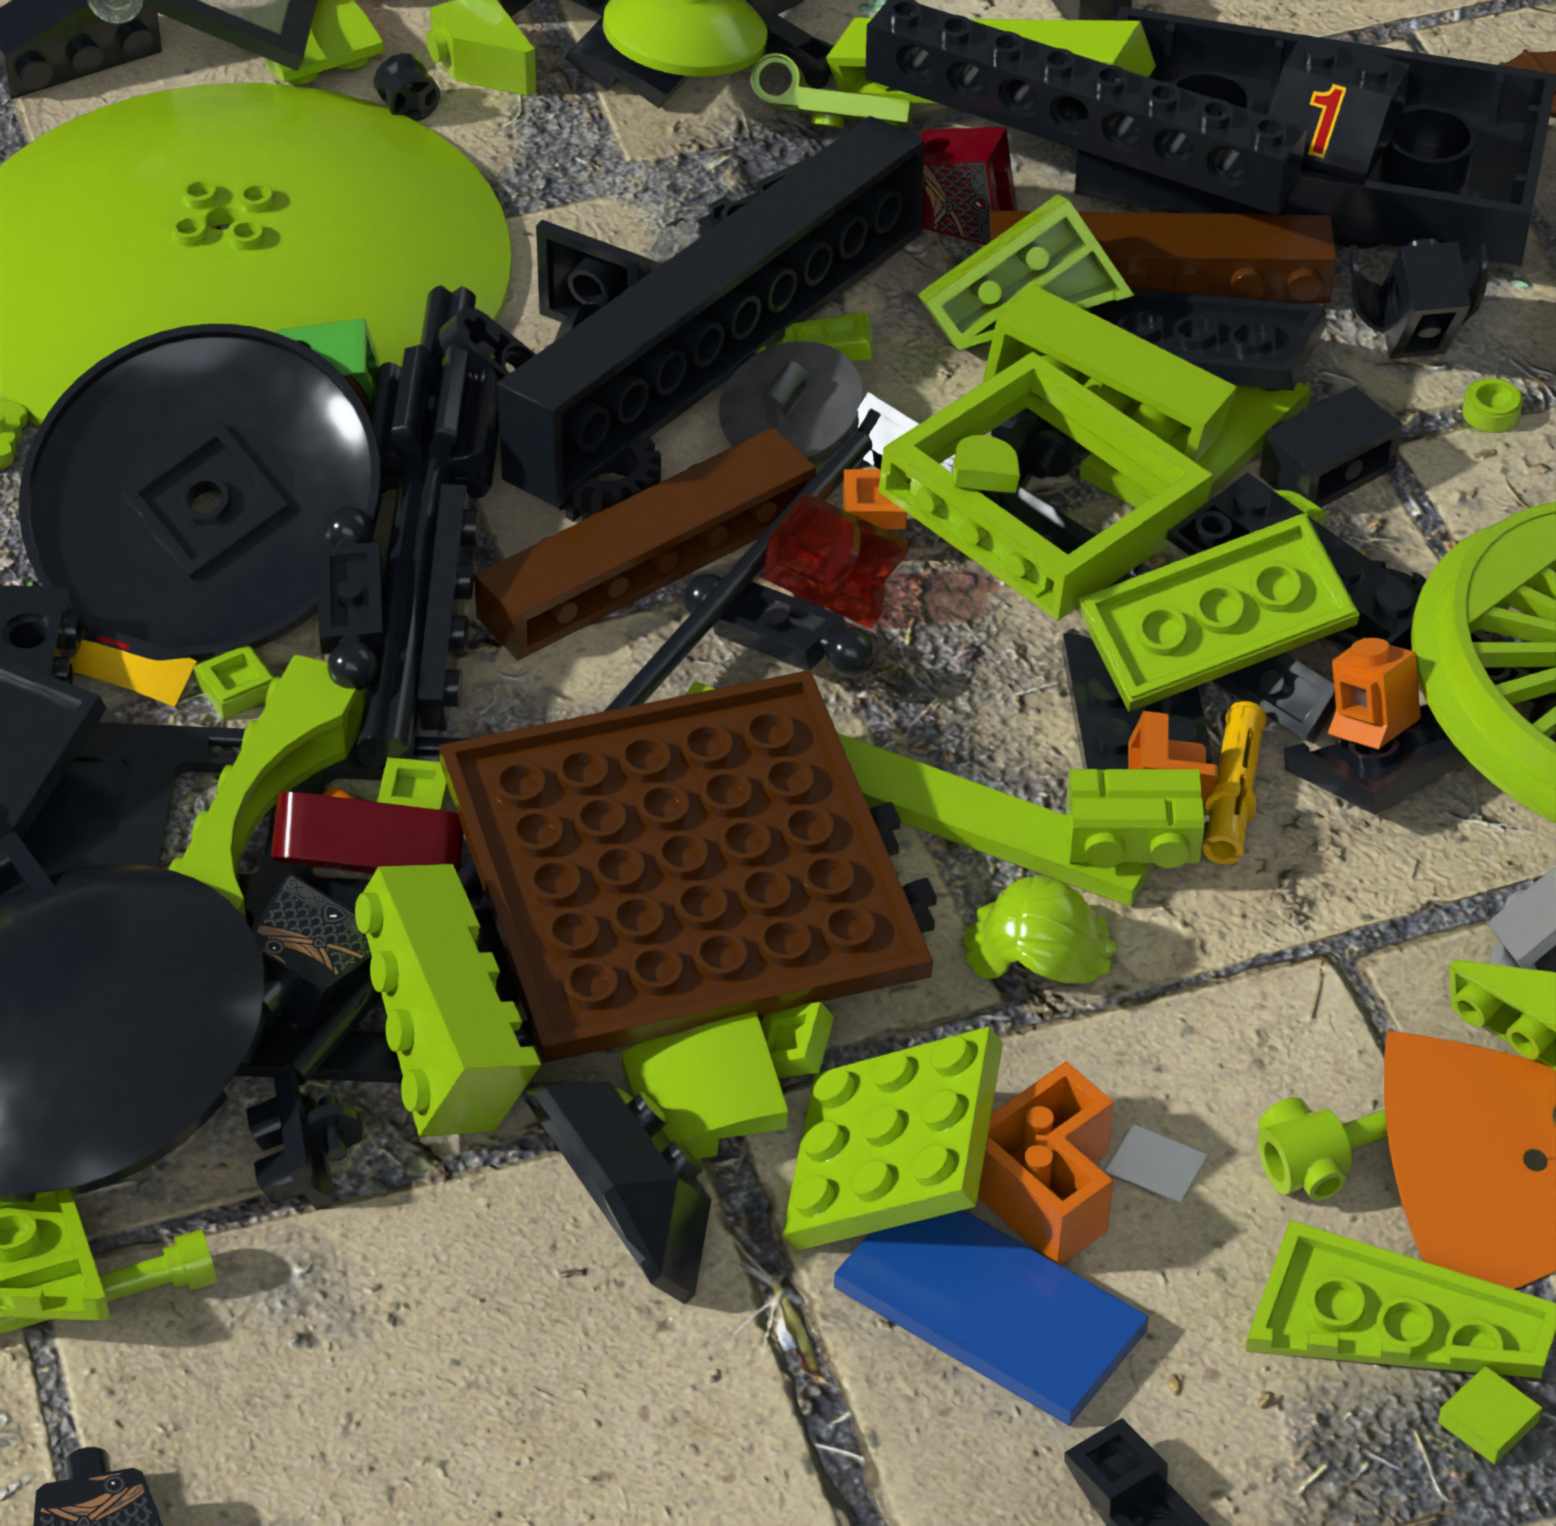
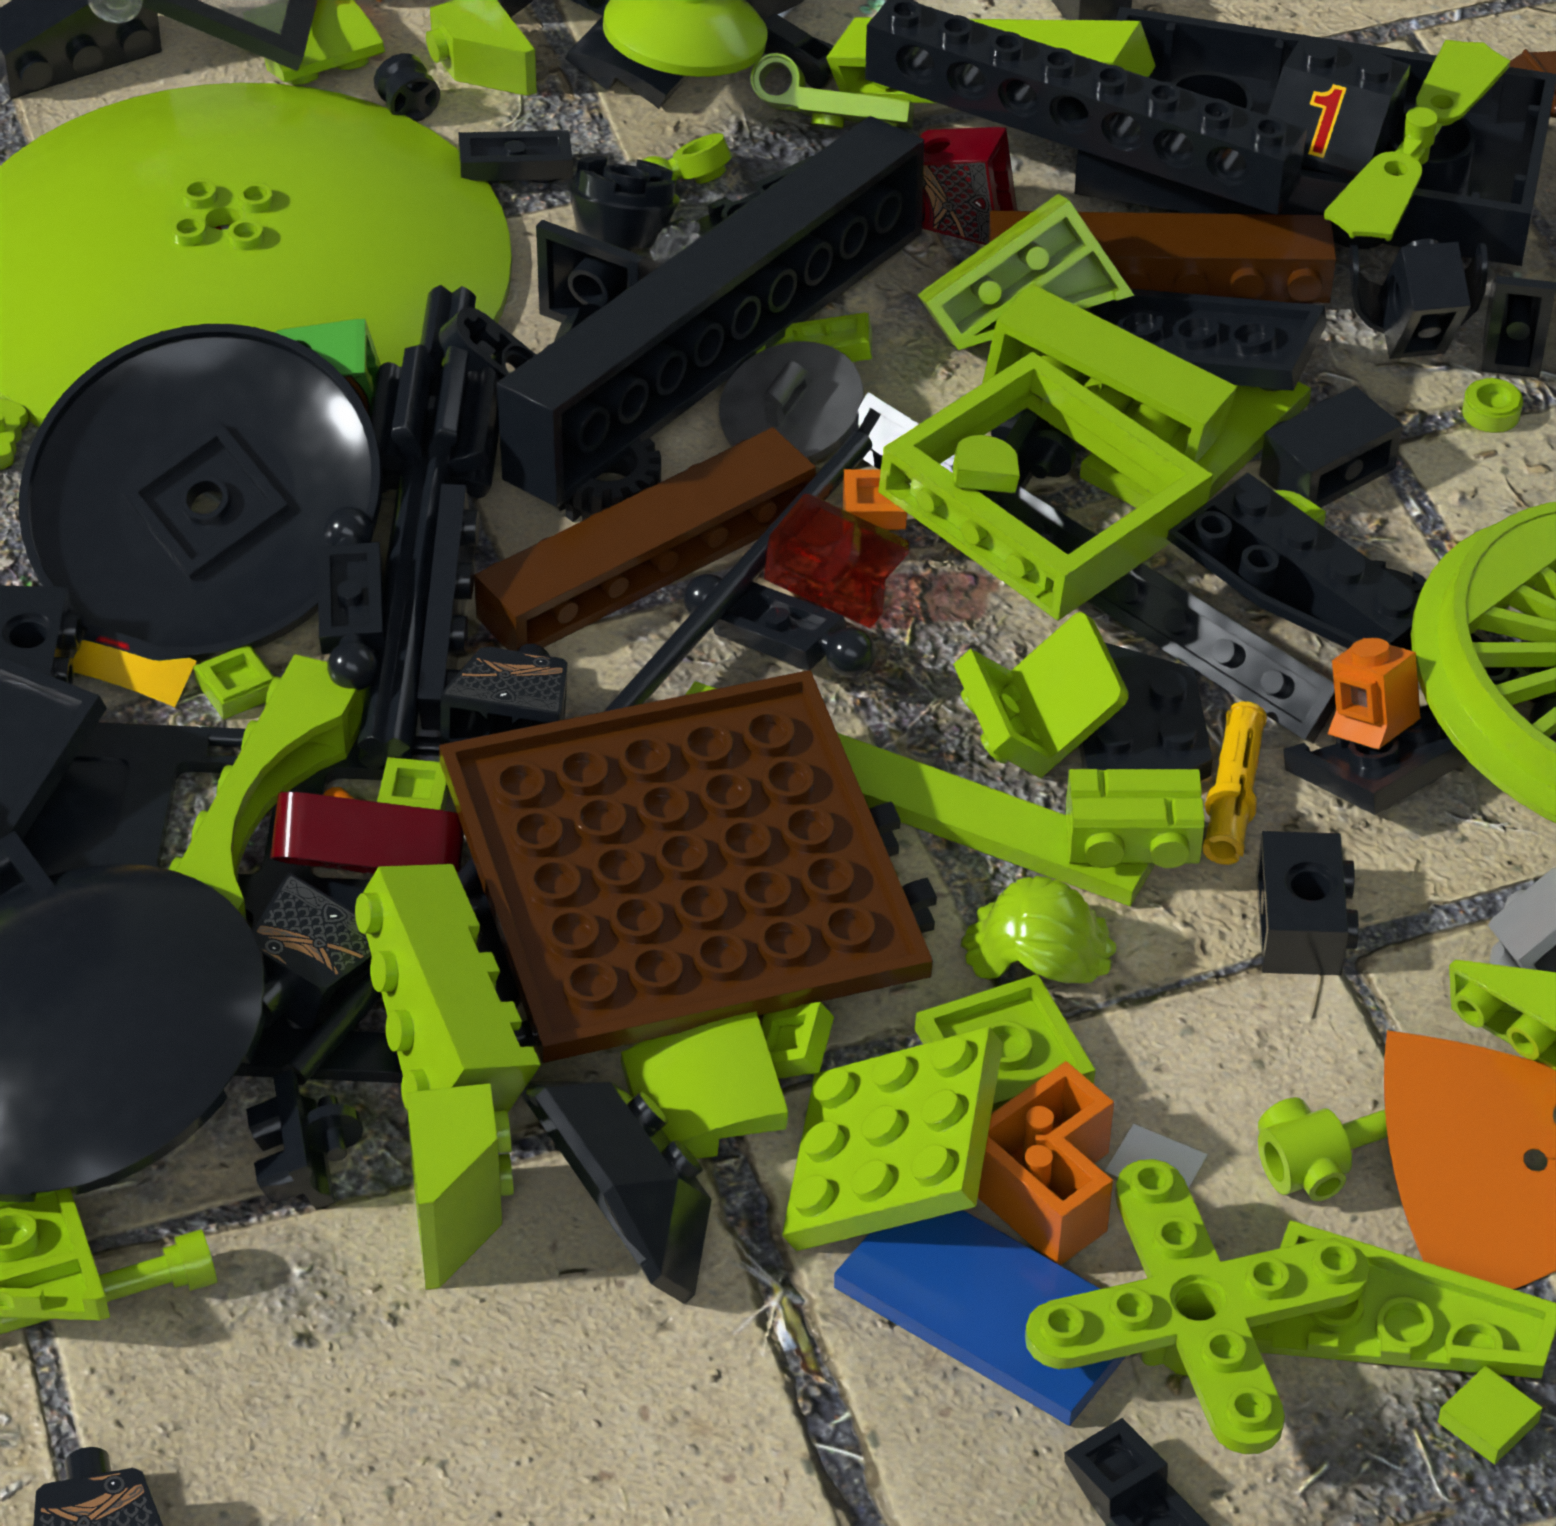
(457, 1173): none -> lime slope
(503, 693): none -> black torso
(515, 156): none -> black plate
(622, 201): none -> black cone
(699, 159): none -> lime plate
(1025, 1021): none -> lime plate
(1047, 699): none -> lime bracket
(1152, 749): orange panel -> none
(1195, 1308): none -> lime piece
(1217, 612): lime tile -> none
(1304, 903): none -> black brick
(1375, 198): none -> lime piece
(1517, 325): none -> black slope

